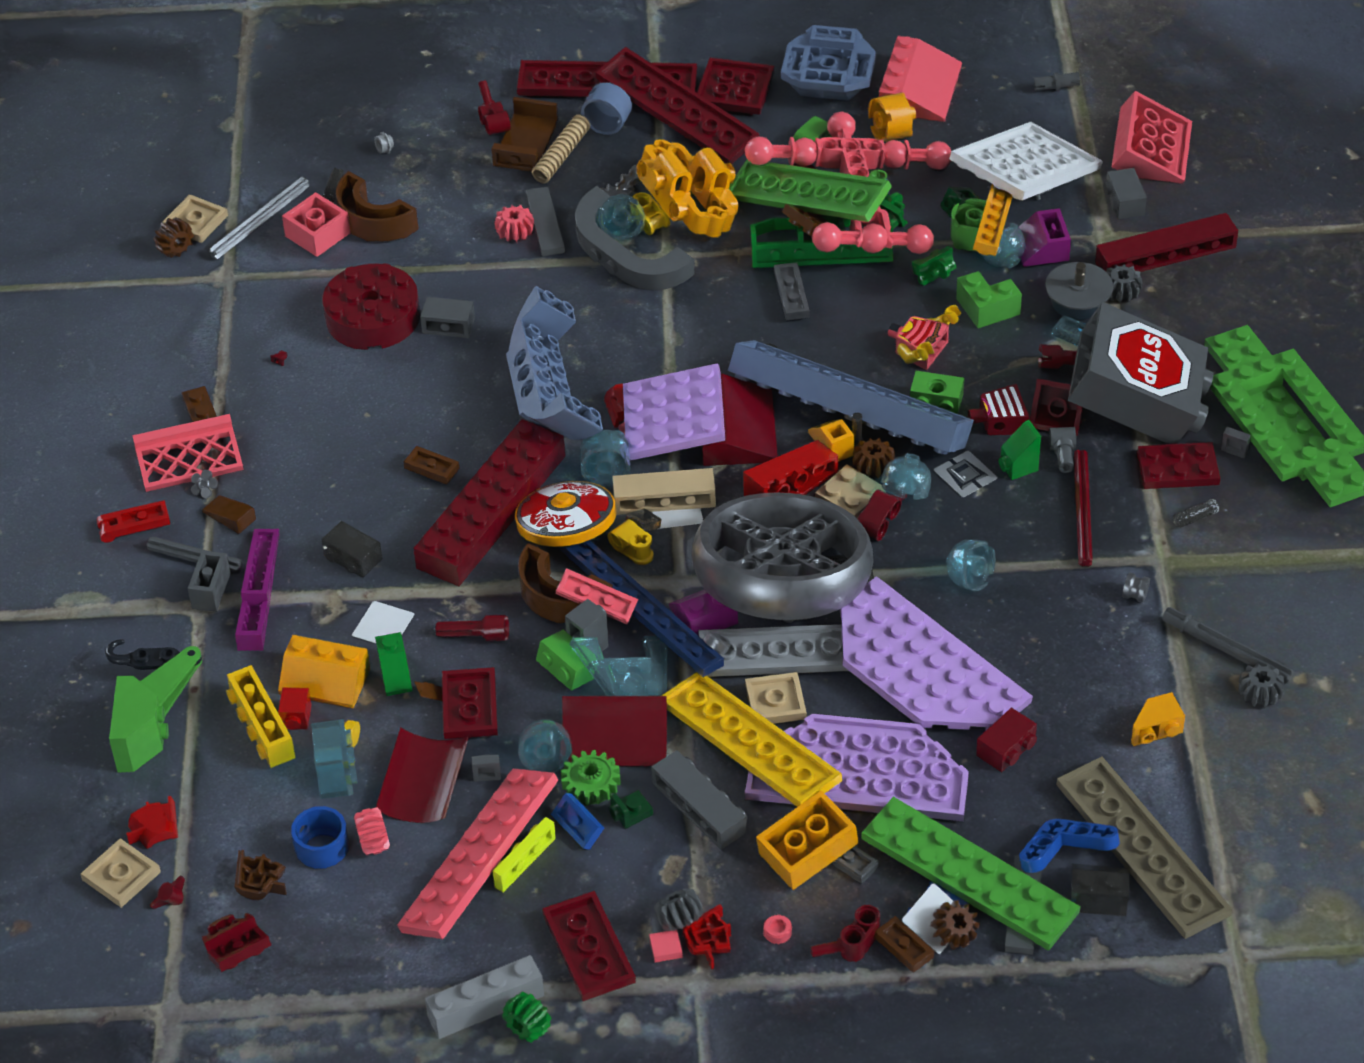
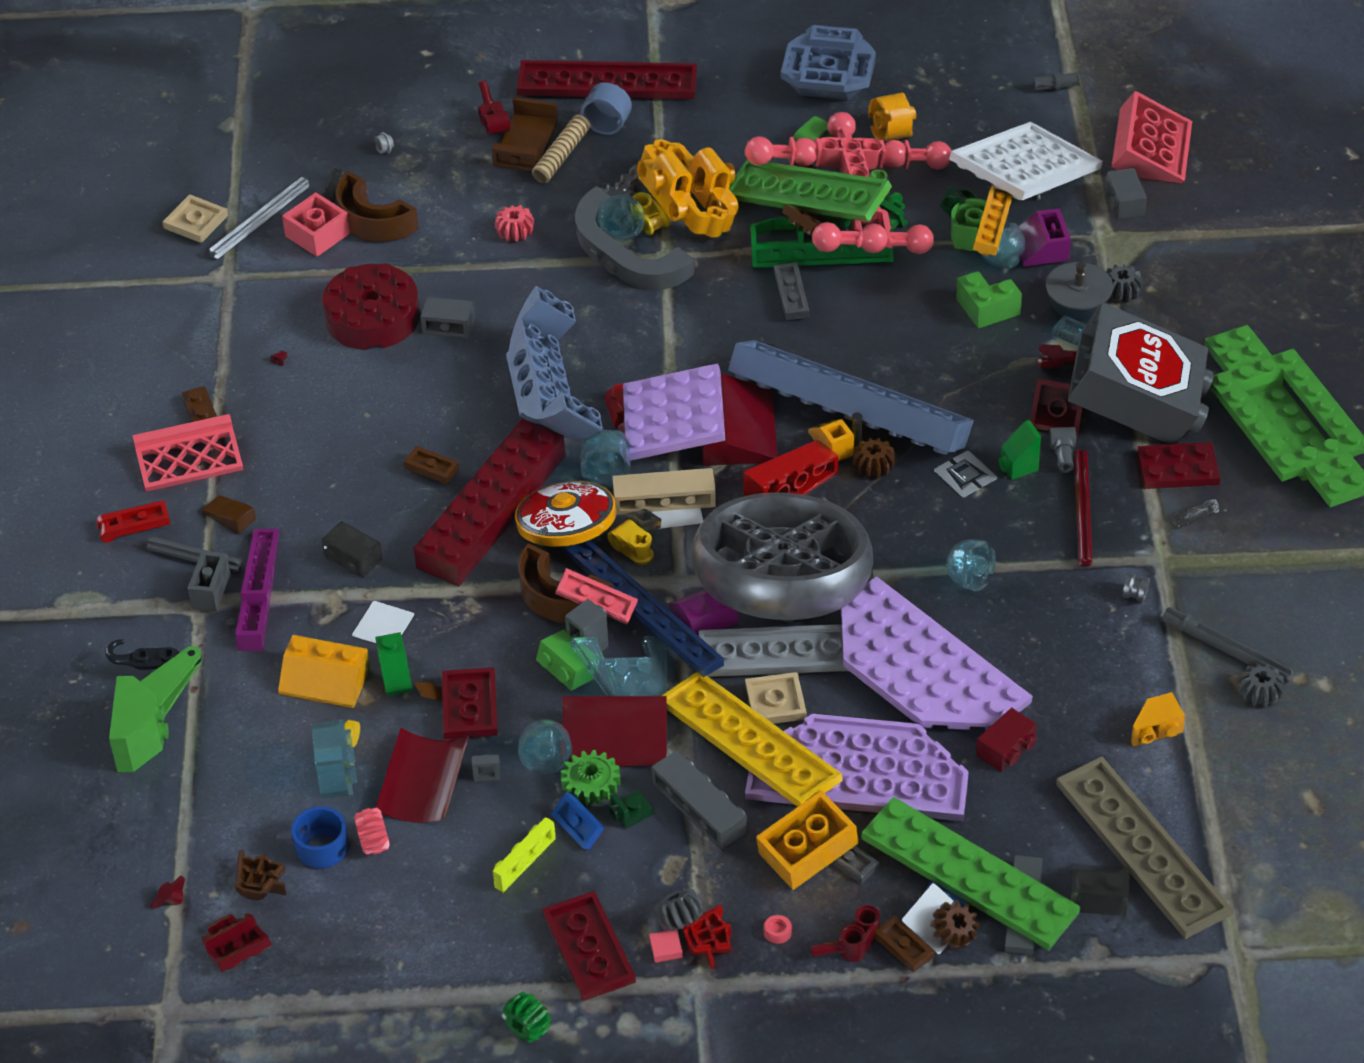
(120, 872): tan plate -> none
(153, 823): red piece -> none
(173, 237): reddish brown gear -> none
(203, 483): flat silver plant -> none
(261, 716): yellow brick -> none
(295, 708): red brick -> none
(477, 853): coral plate -> none
(482, 996): light grey brick -> none
(490, 627): dark red piece -> none
(545, 221): dark grey tile -> none
(677, 105): dark red plate -> none
(717, 641): flat silver tile -> none
(736, 85): dark red plate -> none
(849, 490): tan plate -> none
(880, 507): dark red beam -> none
(907, 476): clear light blue cylinder -> none
(922, 338): torso -> none
(923, 76): coral slope -> none
(936, 265): green hips -> none
(938, 390): bright green brick -> none
(1000, 411): dark red torso -> none
(1062, 832): blue beam -> none
(1169, 244): dark red brick -> none
(1235, 442): flat silver tile -> none

